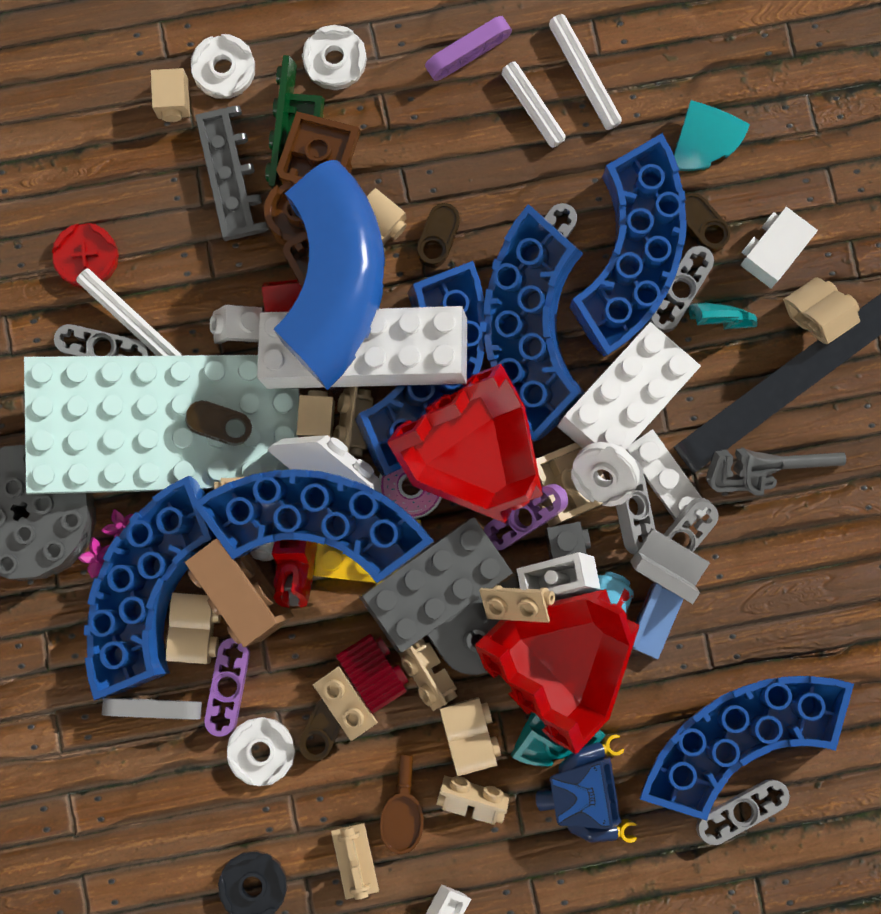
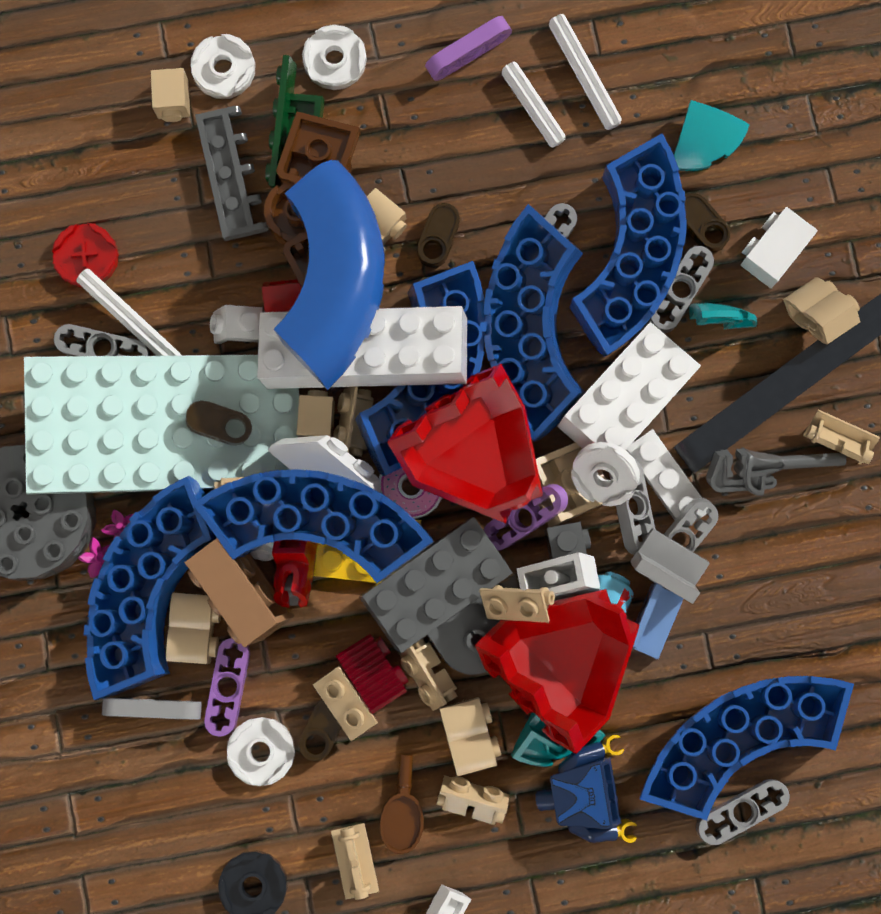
(842, 437): none -> tan hinge

